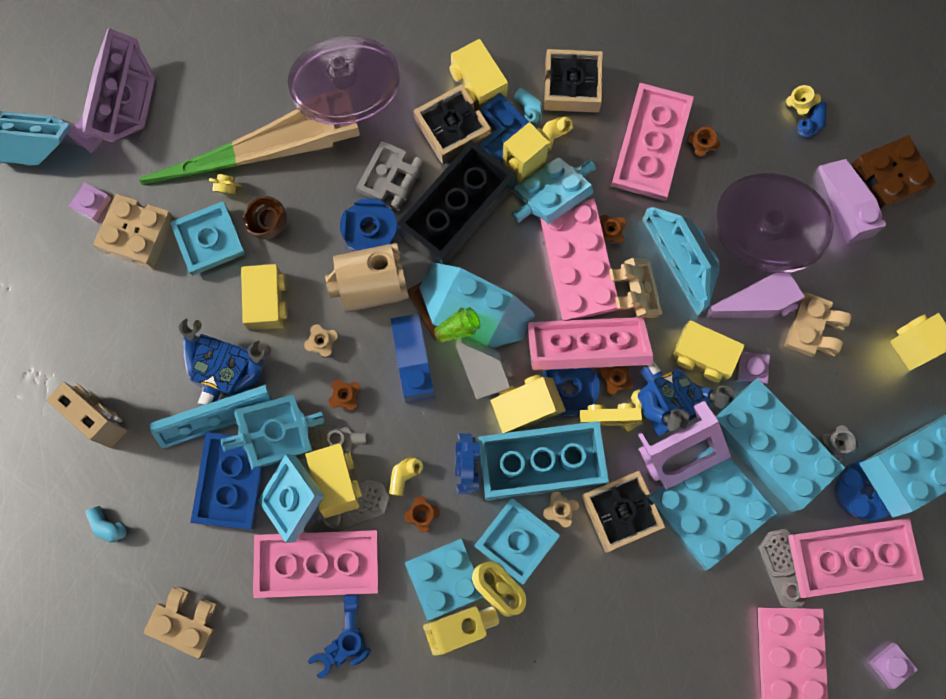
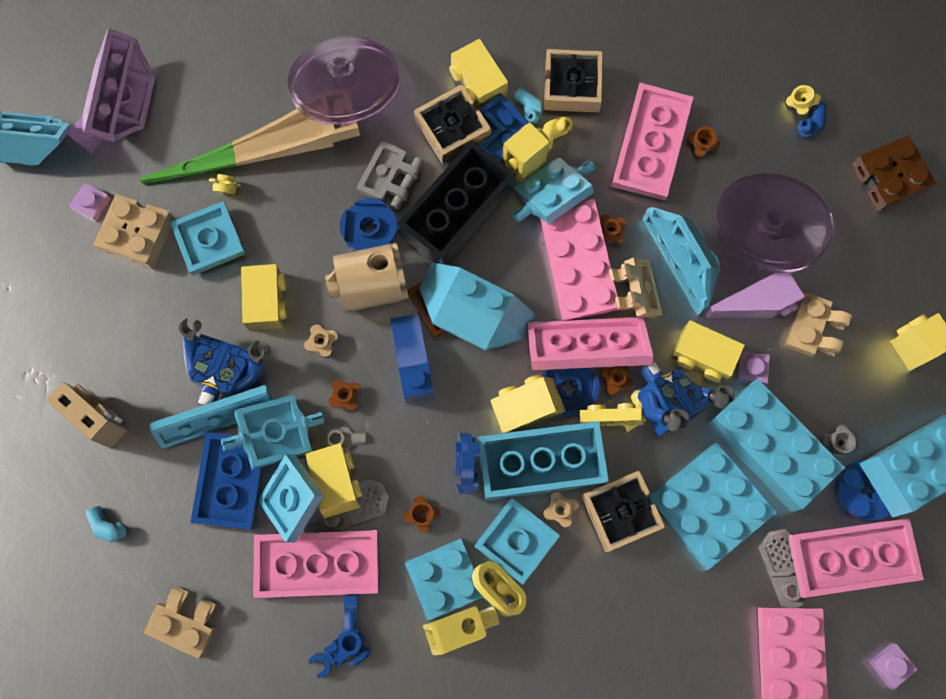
(265, 217): reddish brown hair -> none
(402, 472): light yellow arm -> none
(458, 325): clear neon green cone -> none
(484, 367): light grey slope -> none
(706, 428): lavender panel -> none
(852, 202): lavender slope -> none

